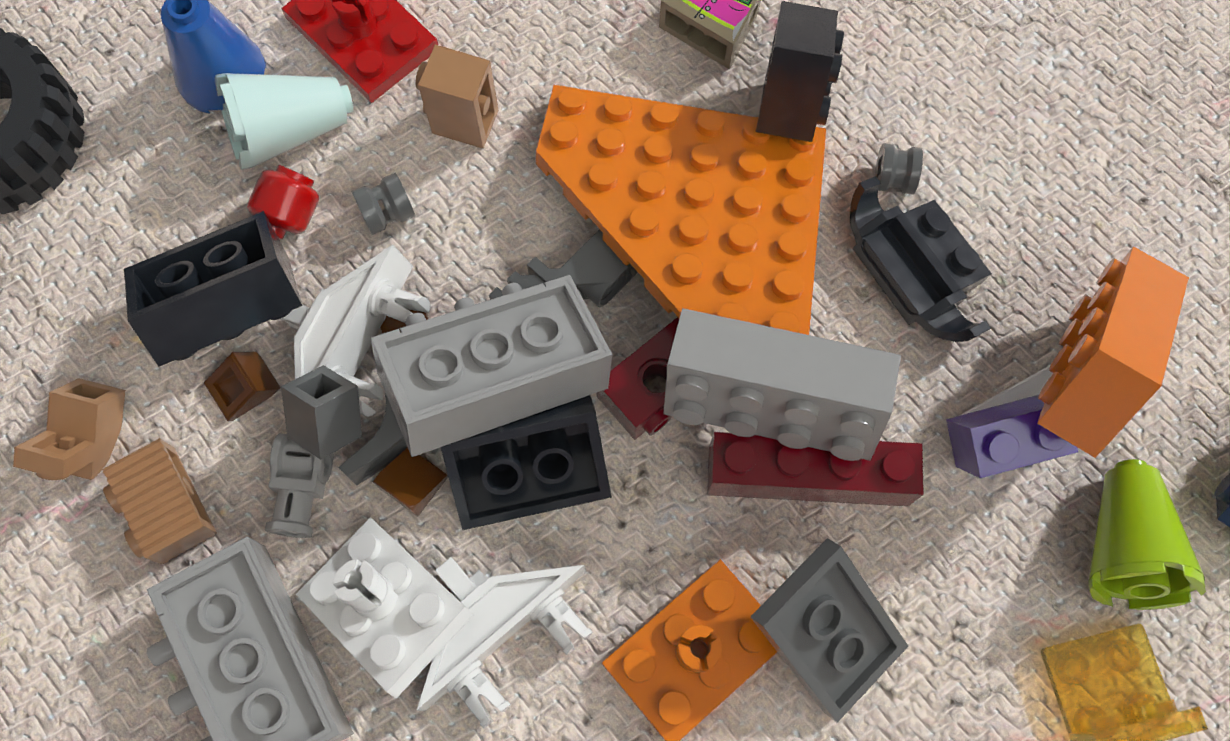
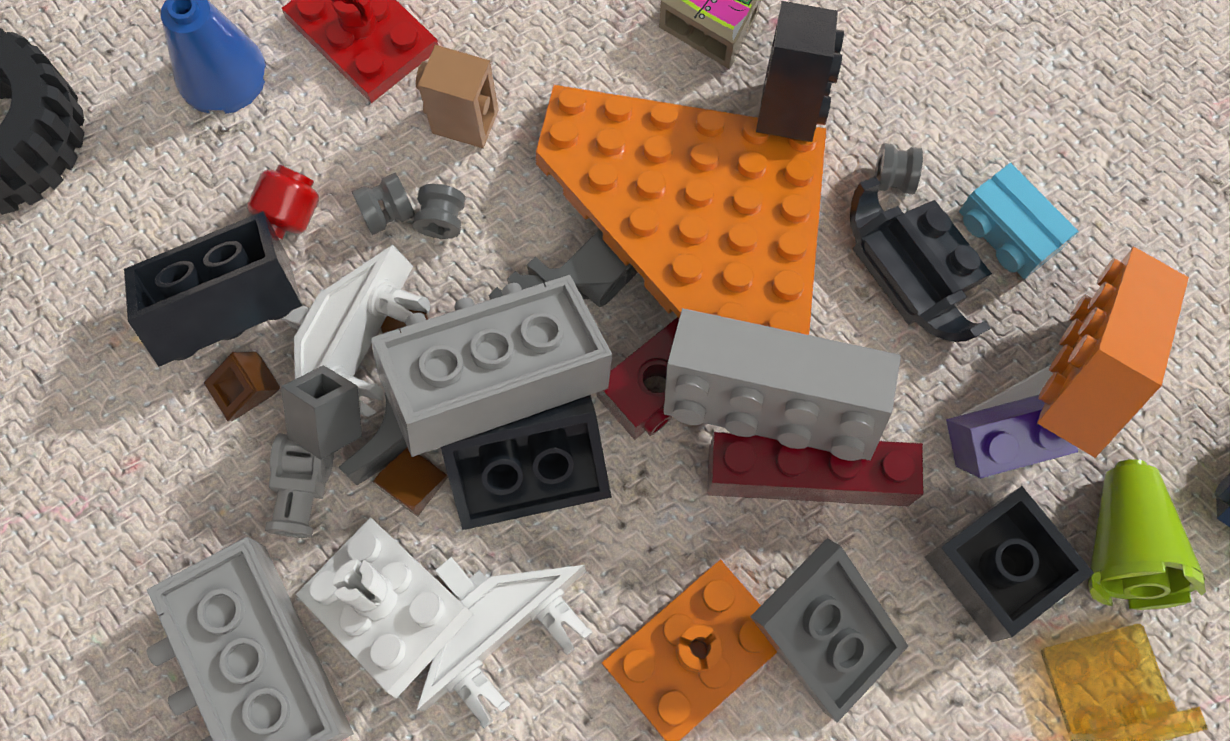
(79, 433): medium nougat brick -> none
(157, 503): medium nougat brick -> none
(279, 112): light aqua cone -> none
(439, 211): none -> dark grey wheel
(1009, 565): none -> black brick
(1016, 221): none -> medium azure brick

